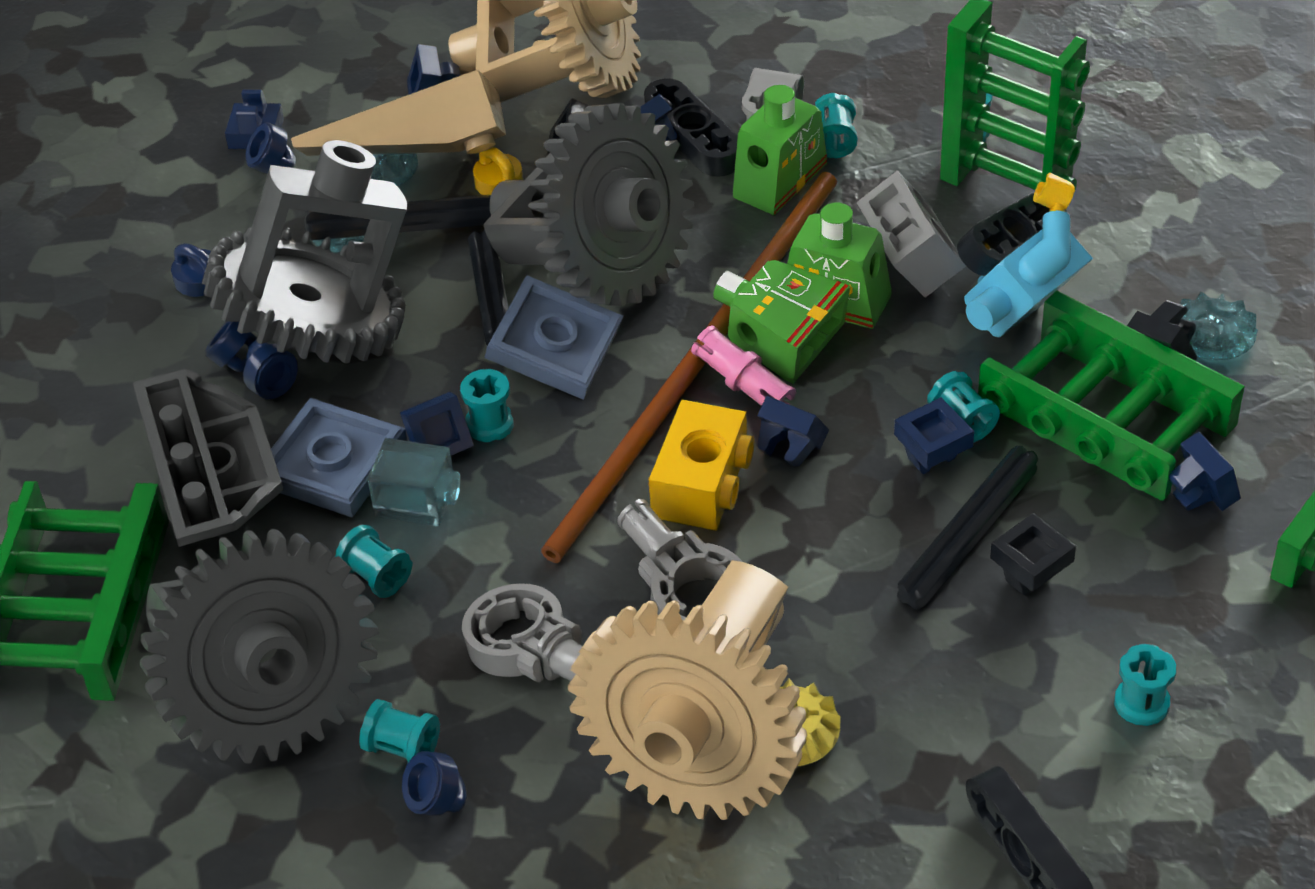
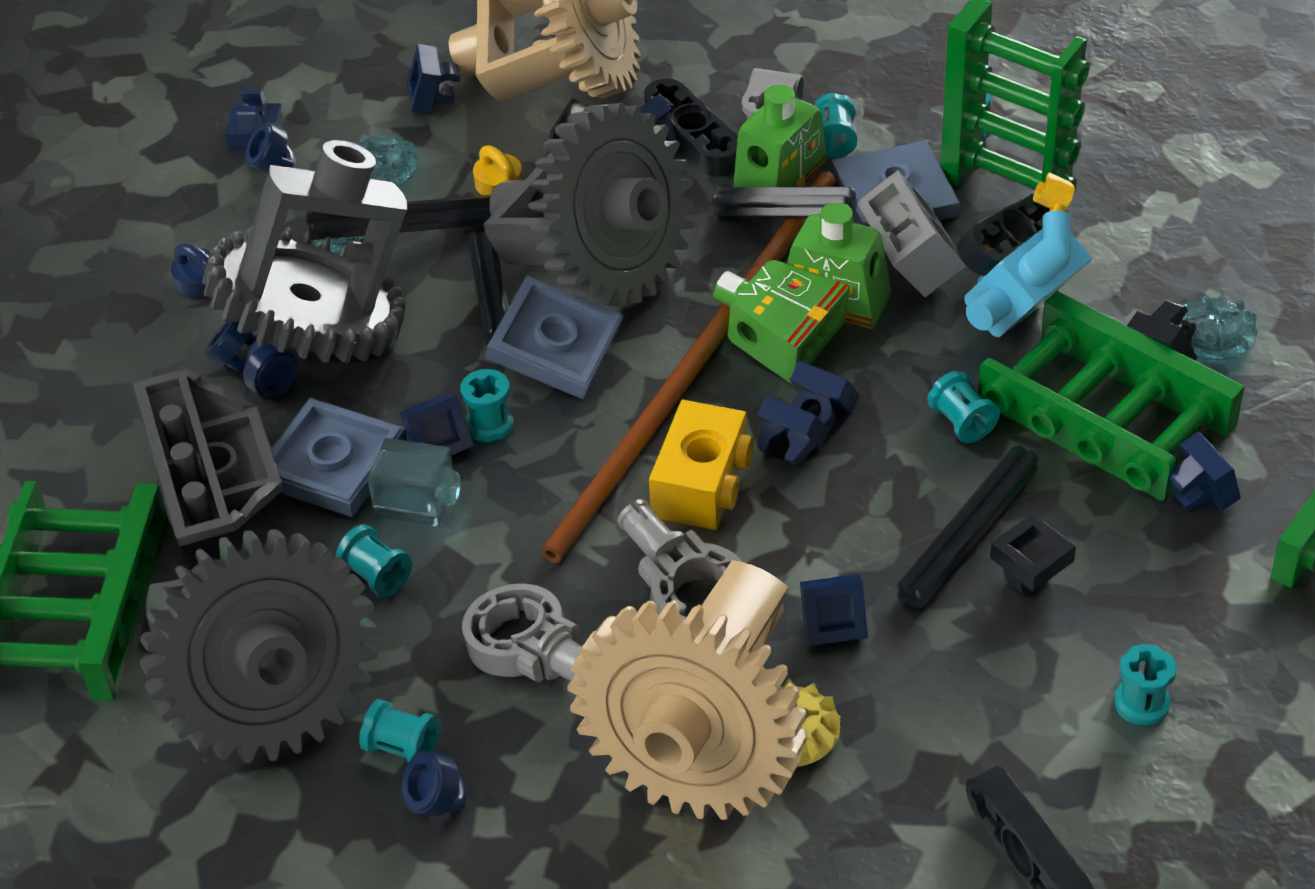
(441, 118): tan wedge -> none
(740, 368): bright pink pin -> none
(779, 201): none -> axle
(823, 389): none -> dark blue tile
(833, 609): none -> dark blue tile
(913, 161): none -> sand blue plate
(933, 434): dark blue tile -> none

